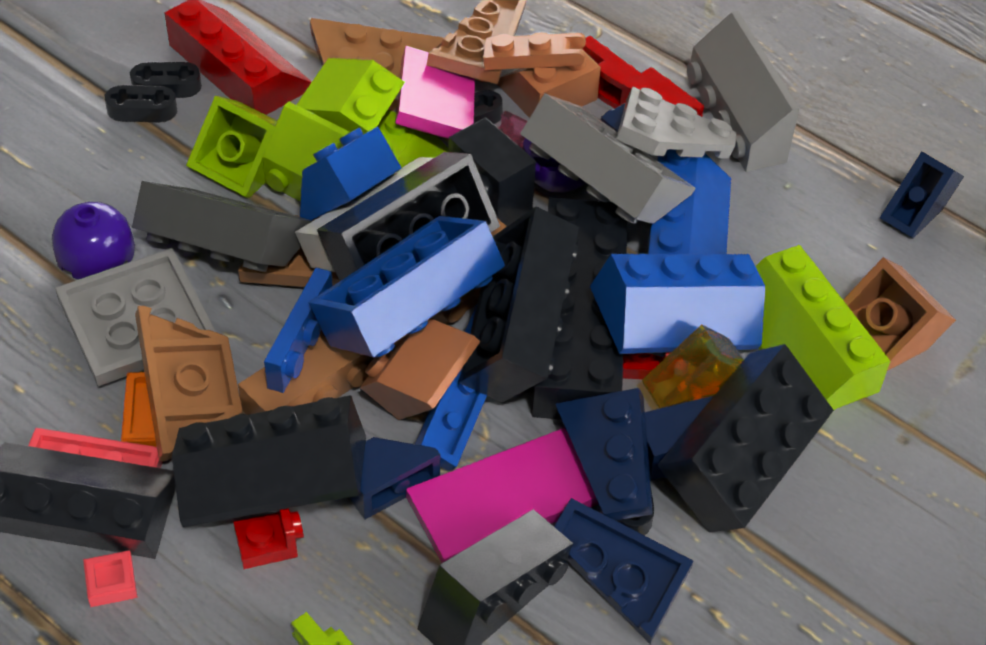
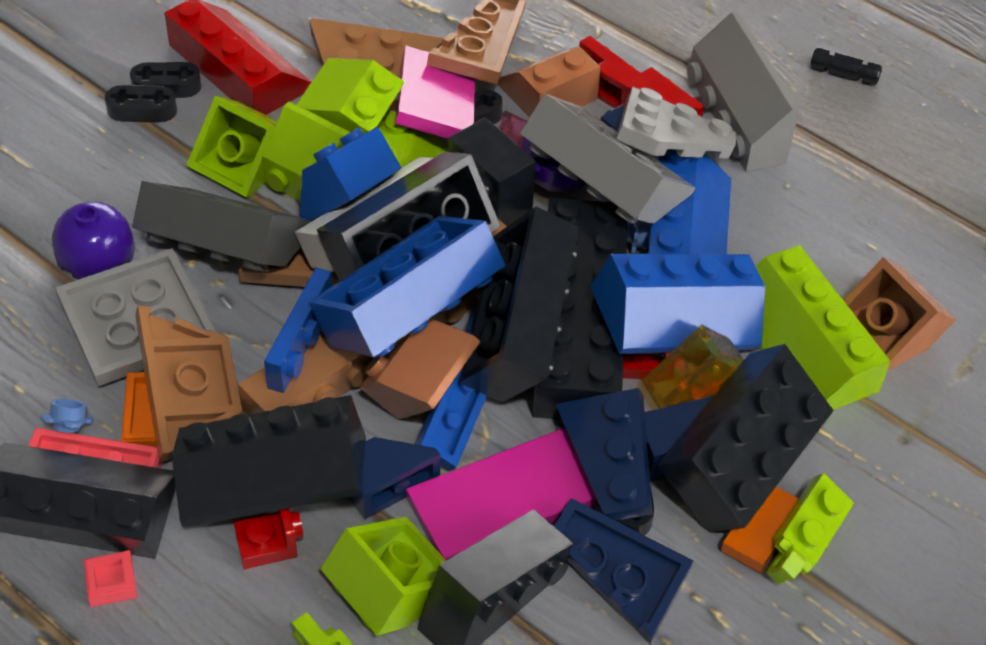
(67, 415): none -> medium blue plate
(384, 572): none -> lime slope
(534, 51): nougat hinge -> none
(638, 235): none -> medium blue plate
(755, 542): none -> orange tile
(809, 528): none -> lime hinge
(846, 66): none -> black axle
(921, 195): dark blue slope -> none

